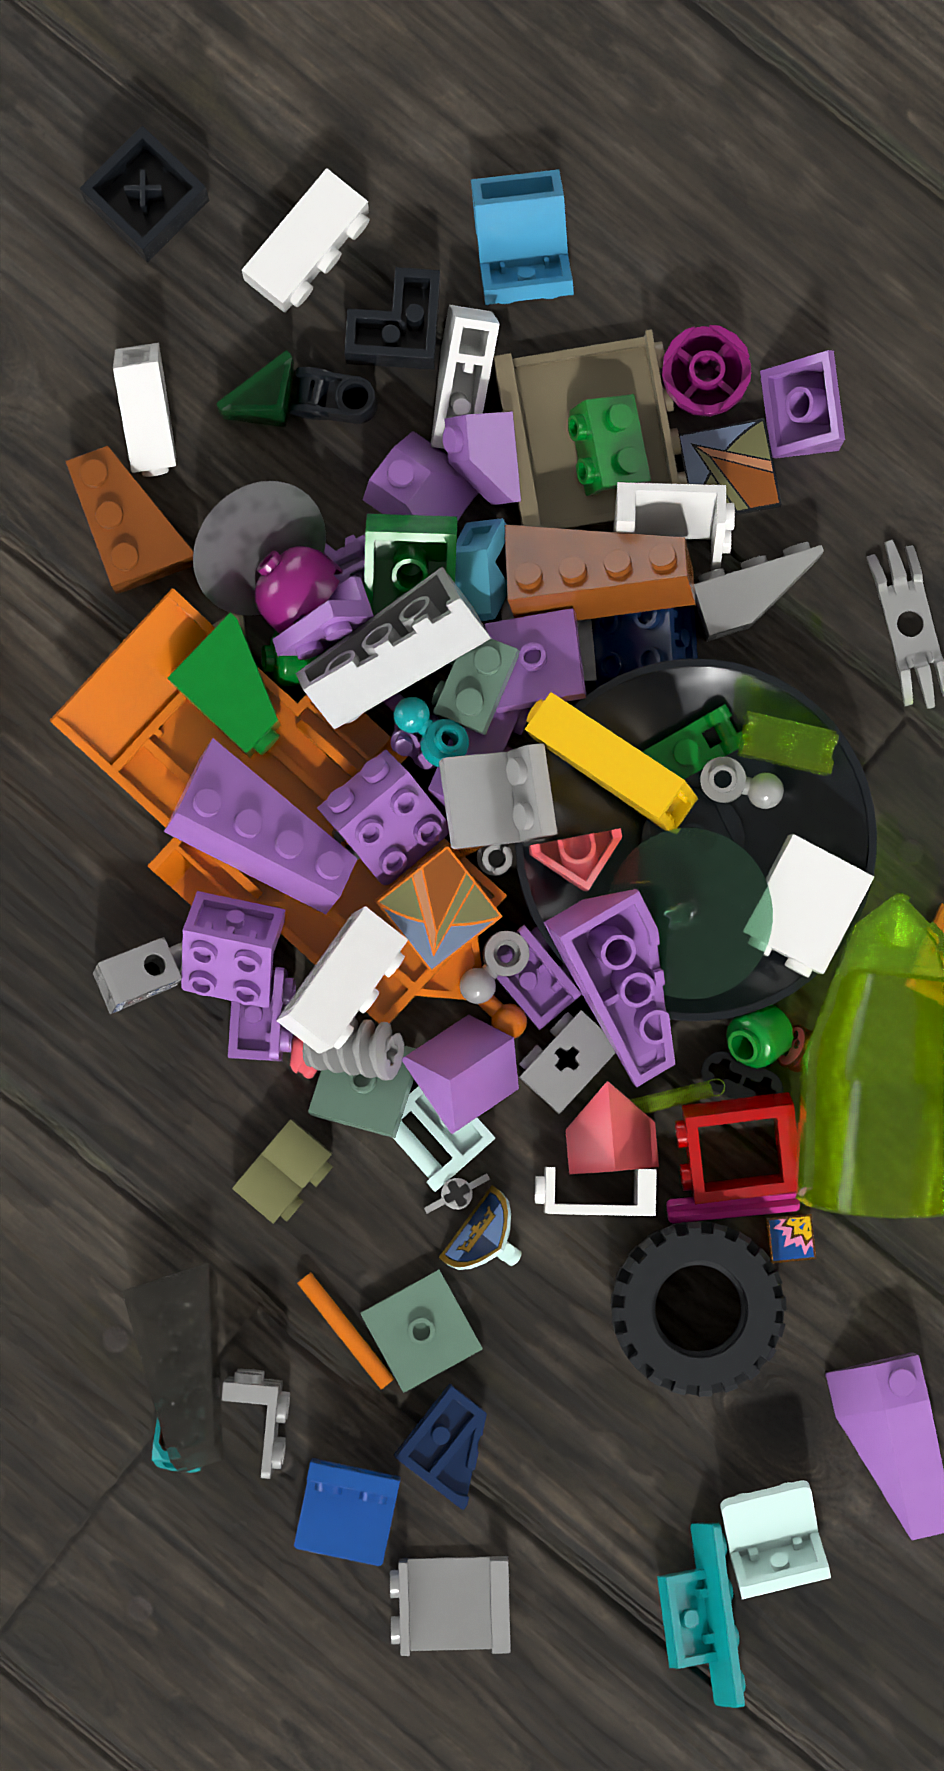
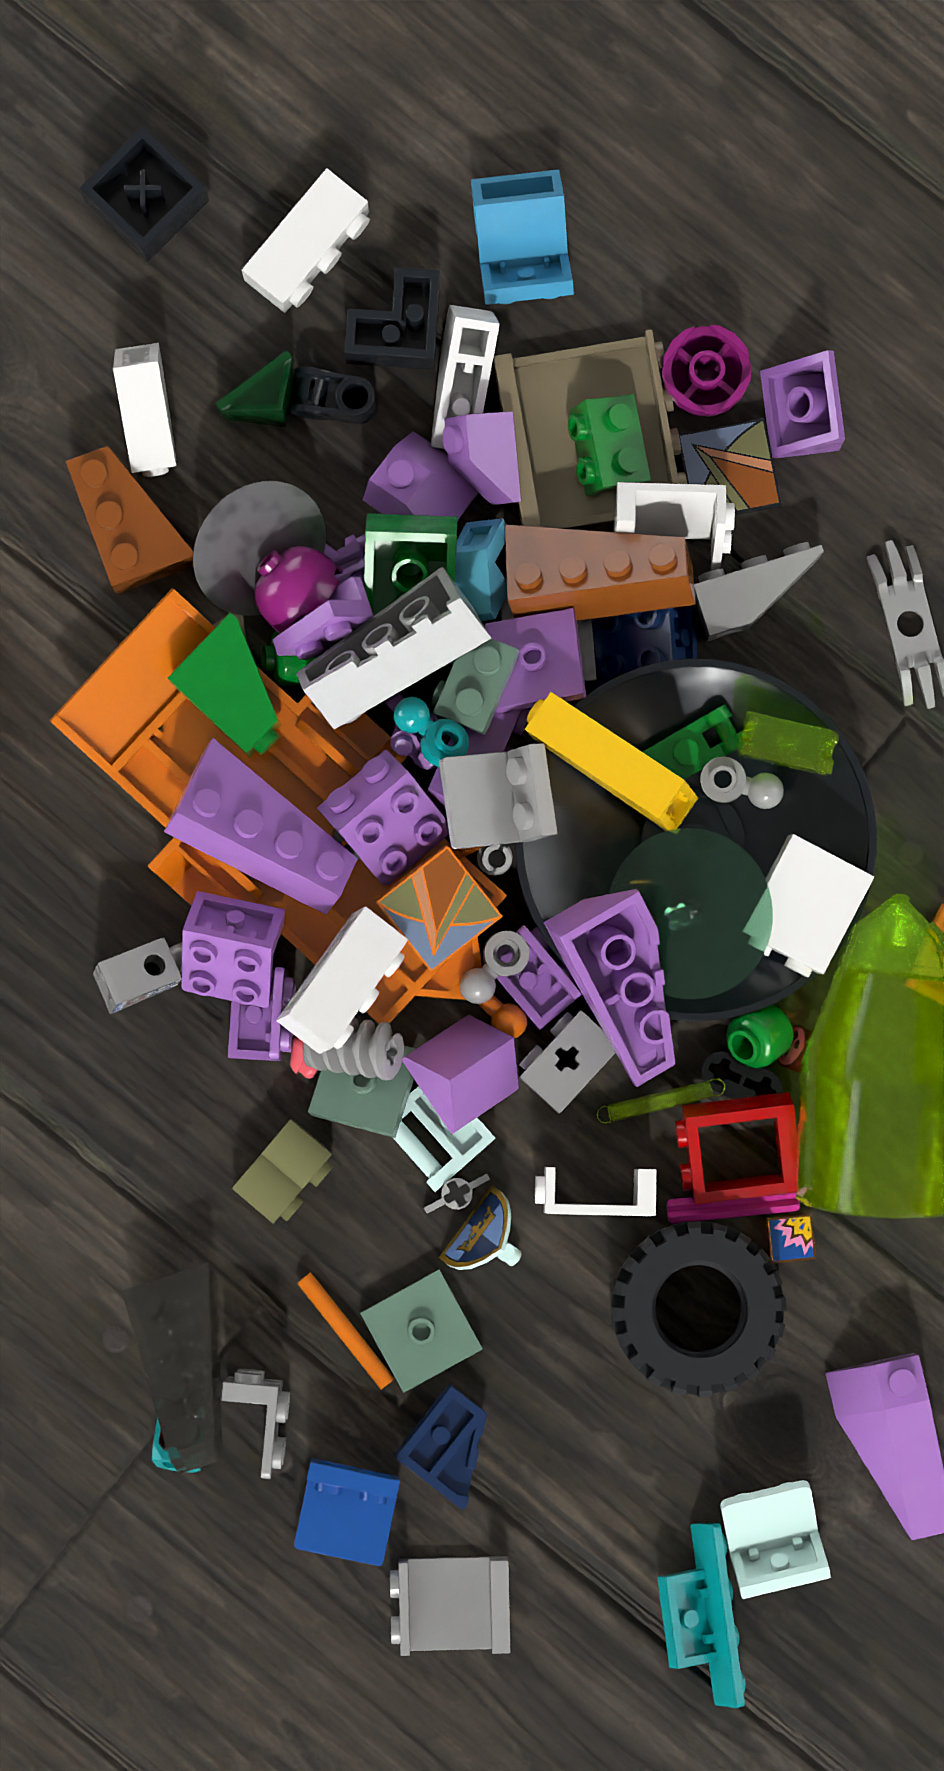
(578, 857): coral slope -> none
(611, 1135): coral slope -> none

